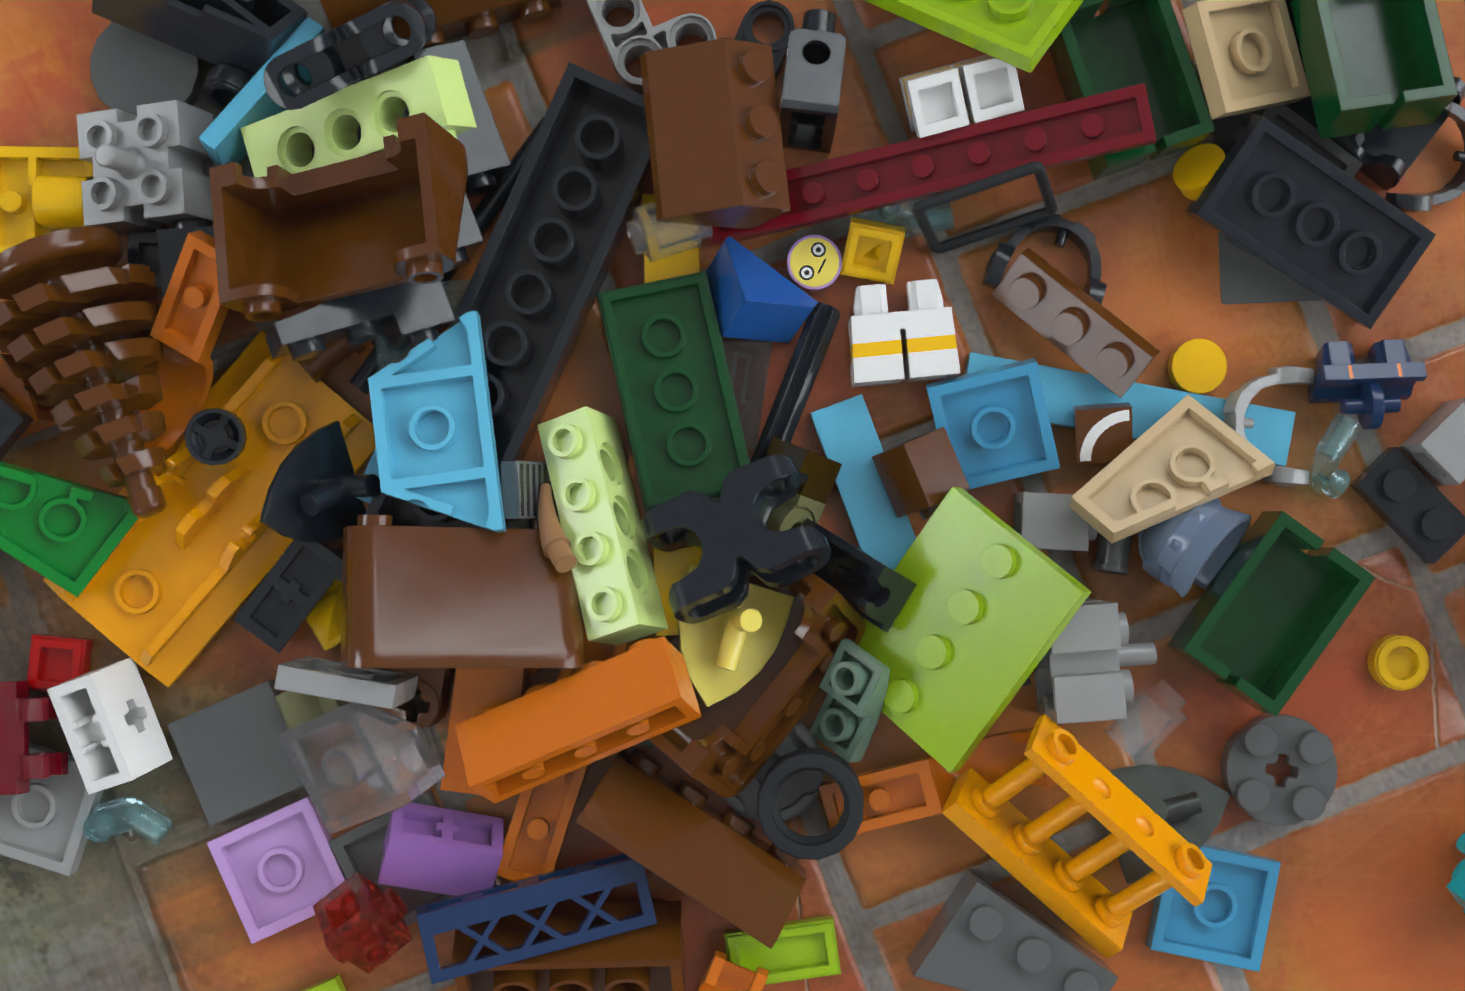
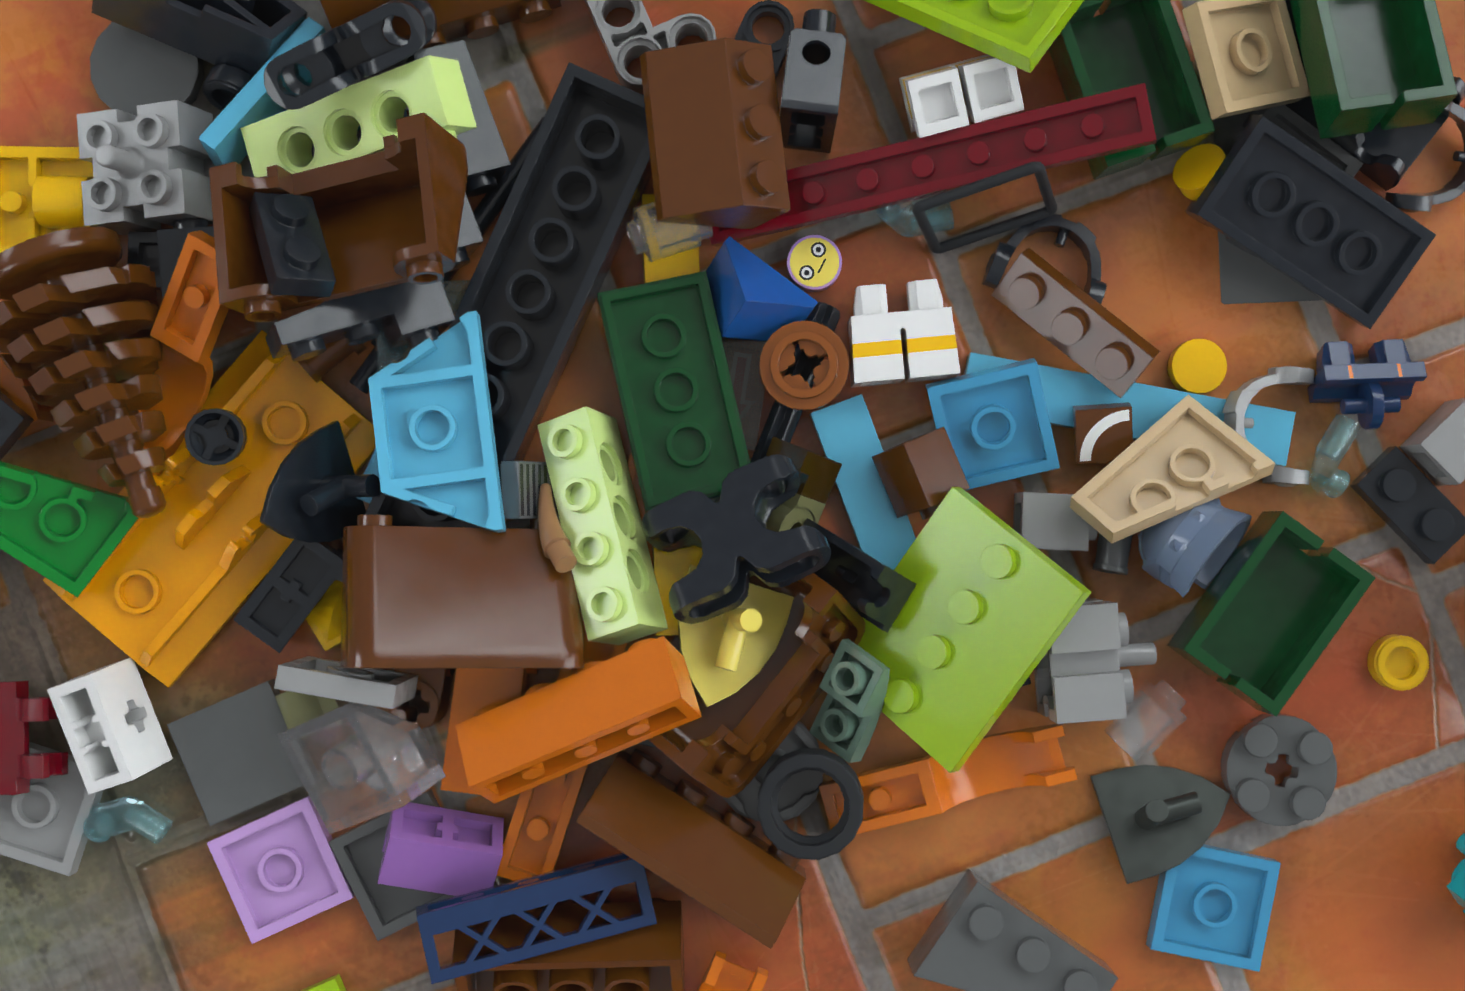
(57, 660): red tile -> none
(292, 245): none -> black plate
(362, 922): clear red brick -> none
(802, 950): lime tile -> none
(815, 341): none -> dark orange gear
(872, 250): yellow tile -> none
(1045, 868): light orange fence -> none

